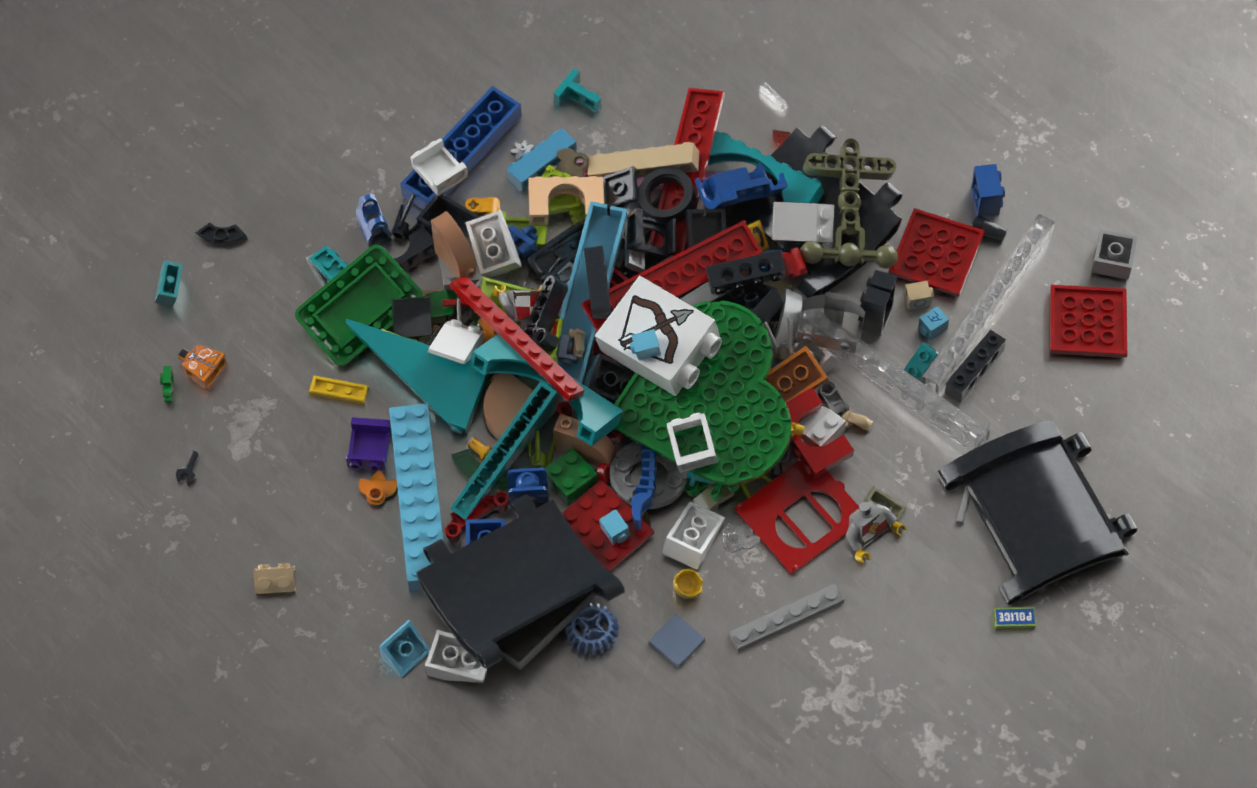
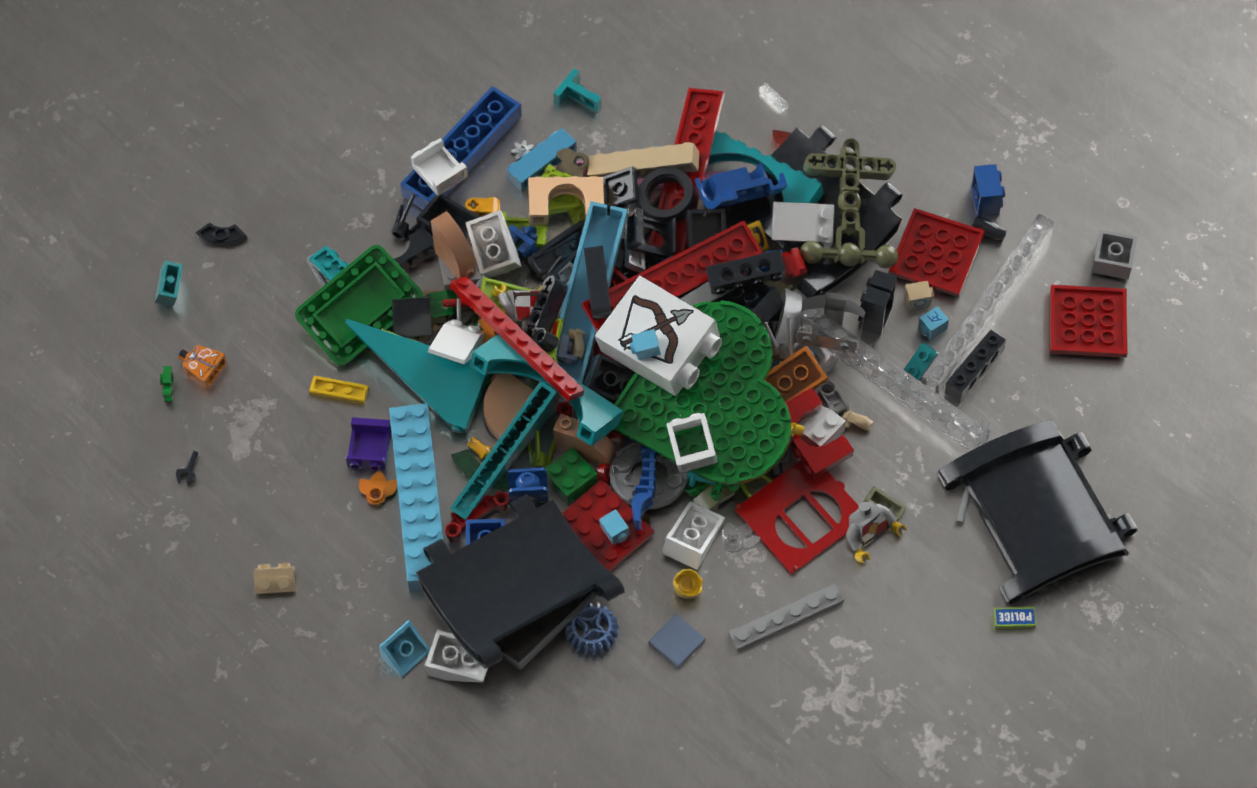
(371, 218): blue piece -> none

